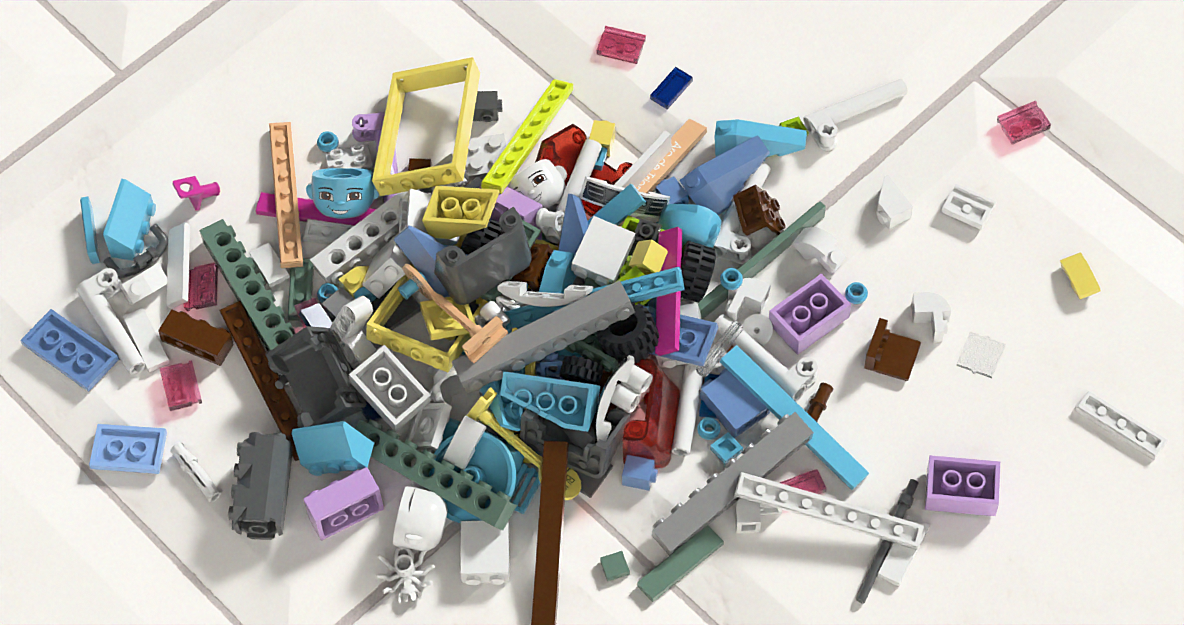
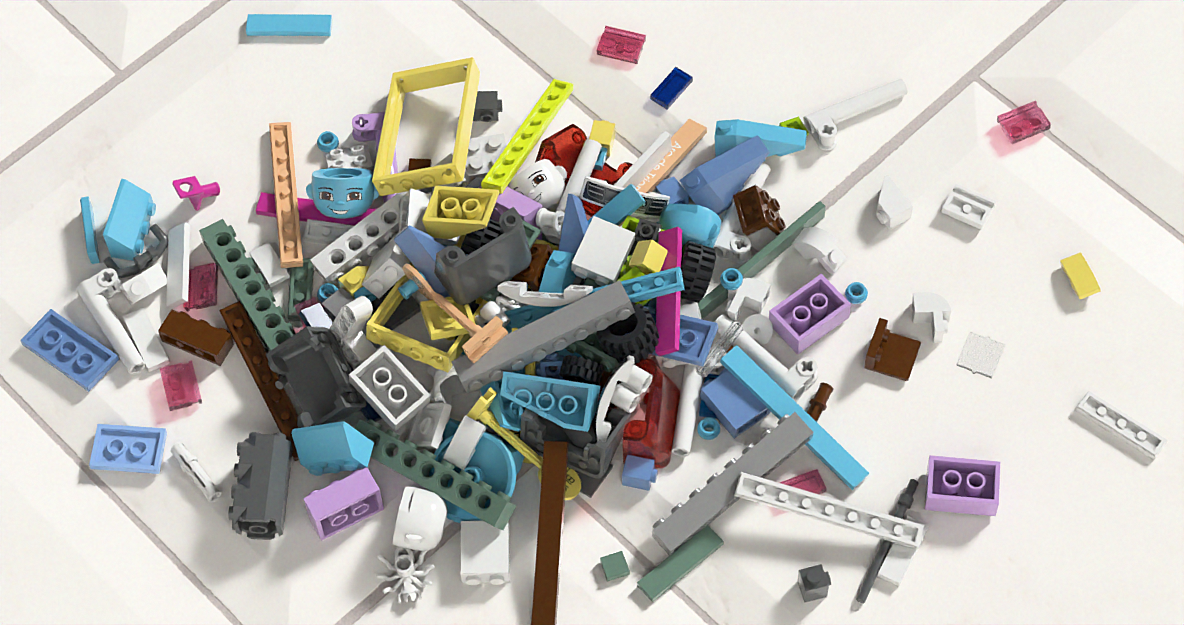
(288, 25): none -> medium azure tile
(531, 473): medium azure tile -> none
(726, 448): medium azure plate -> none
(749, 513): white brick -> none
(813, 583): none -> dark grey brick

